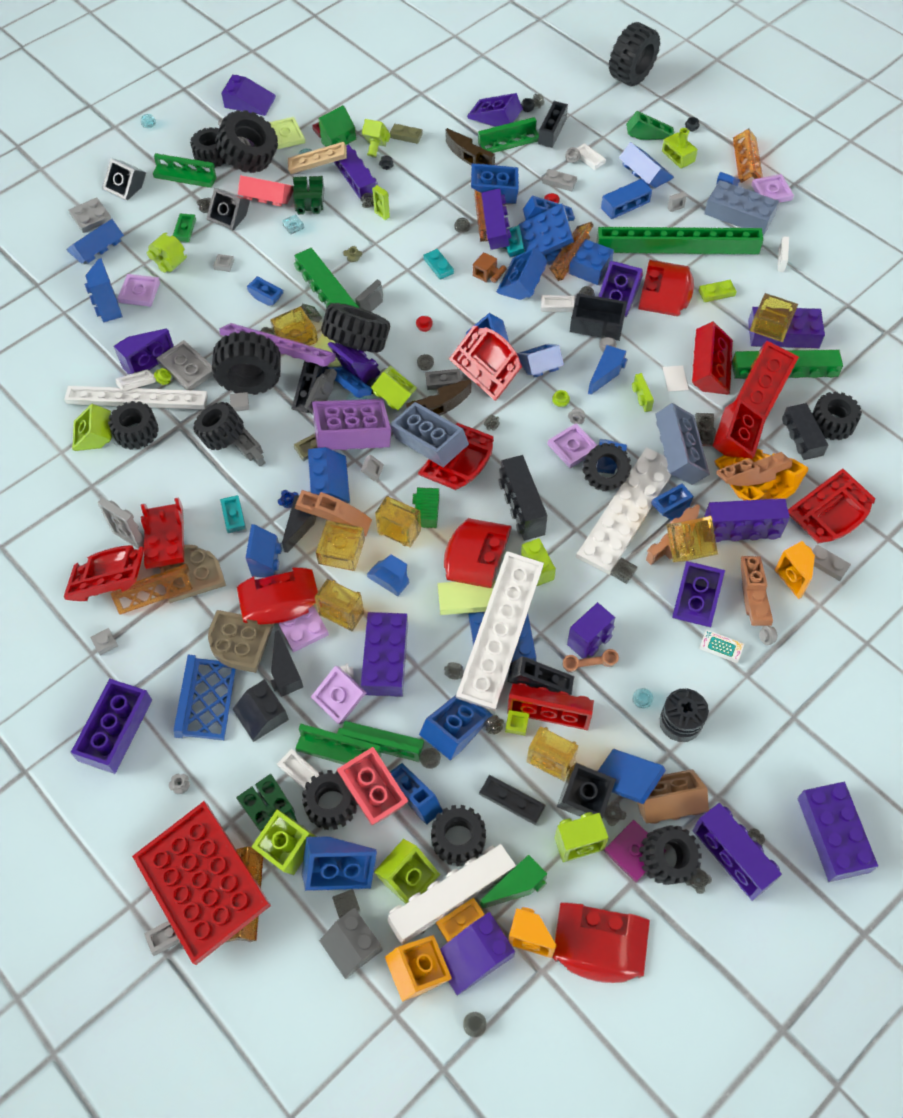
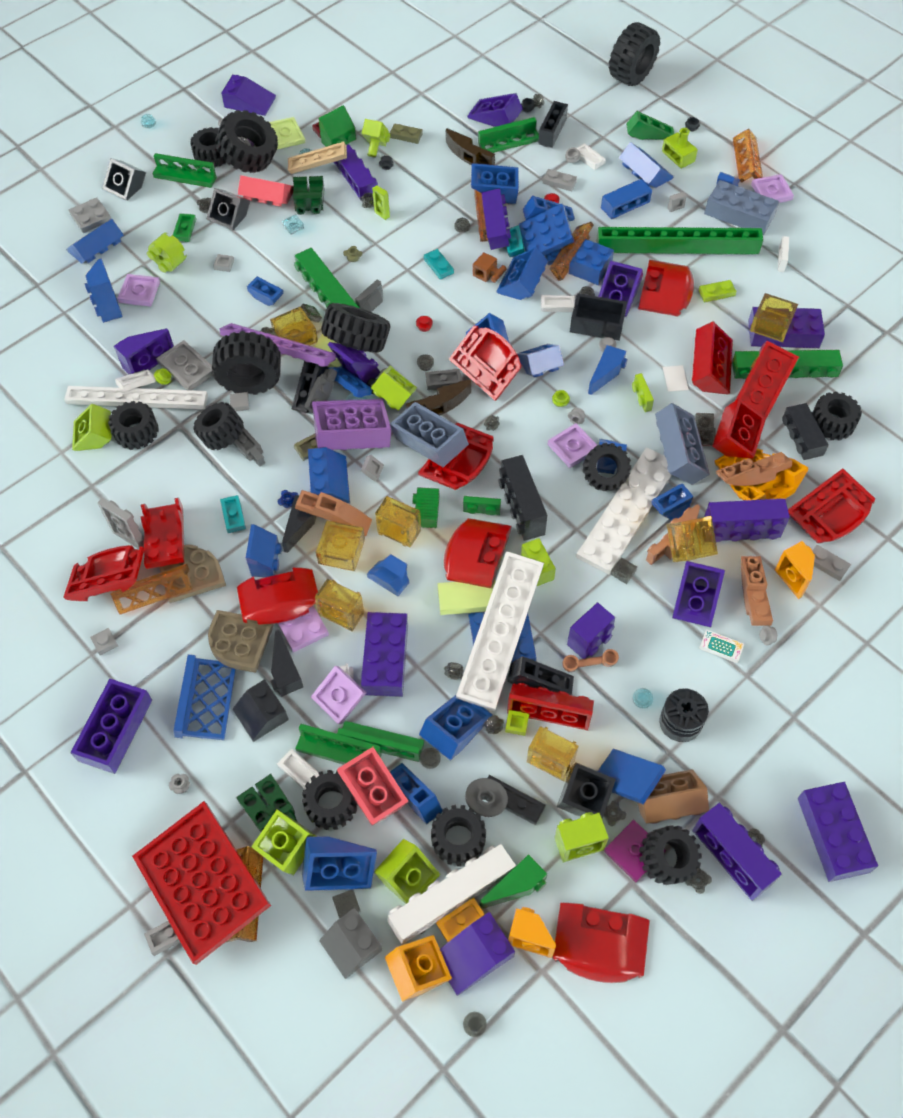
(481, 505): none -> green plate
(488, 790): none -> dark grey dish

